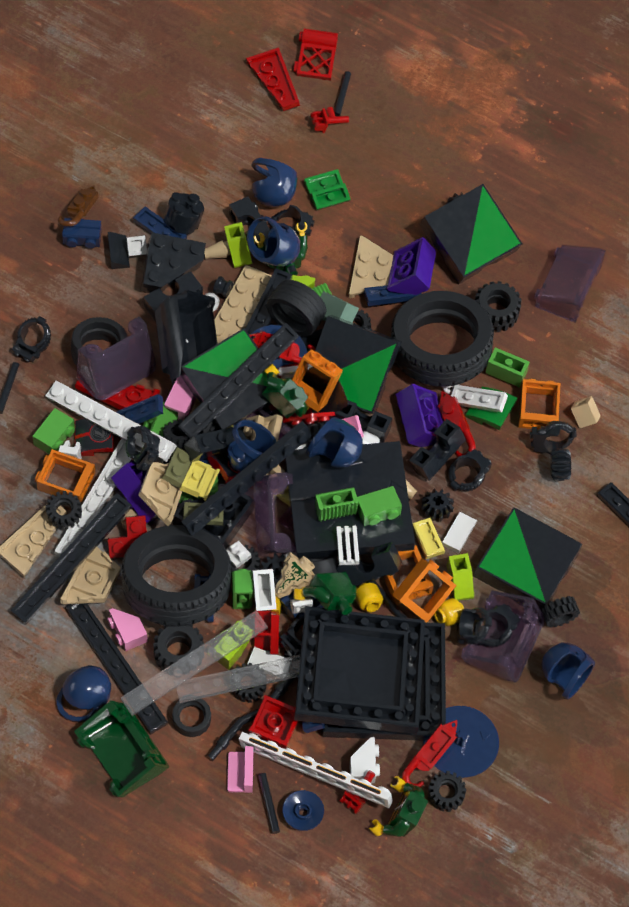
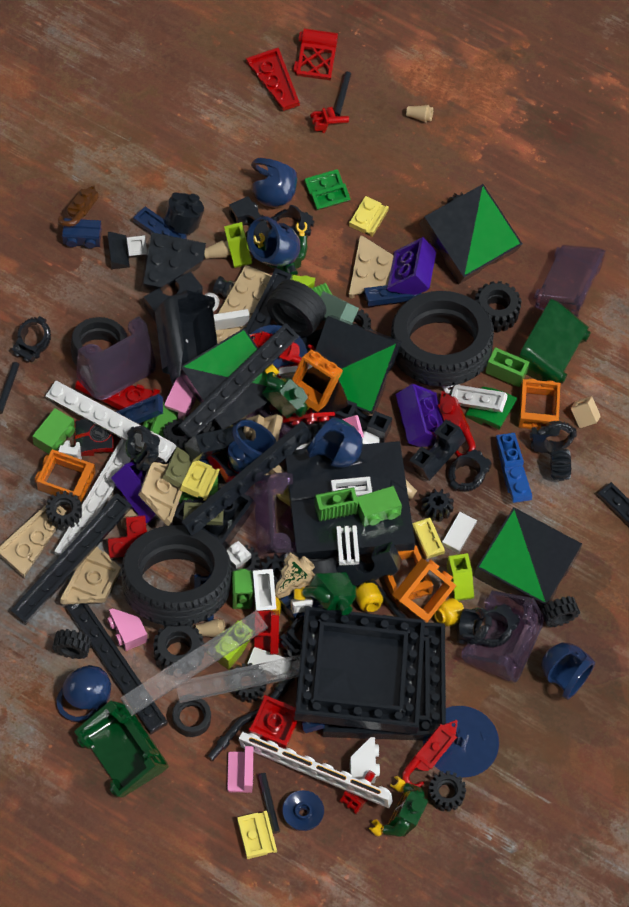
(71, 644): none -> black tyre
(211, 628): none -> tan cone
(231, 319): none -> white tile
(256, 834): none -> light yellow plate
(360, 490): none -> white tile
(368, 216): none -> light yellow plate
(422, 113): none -> tan cone
(512, 467): none -> blue slope
(553, 343): none -> dark green windscreen

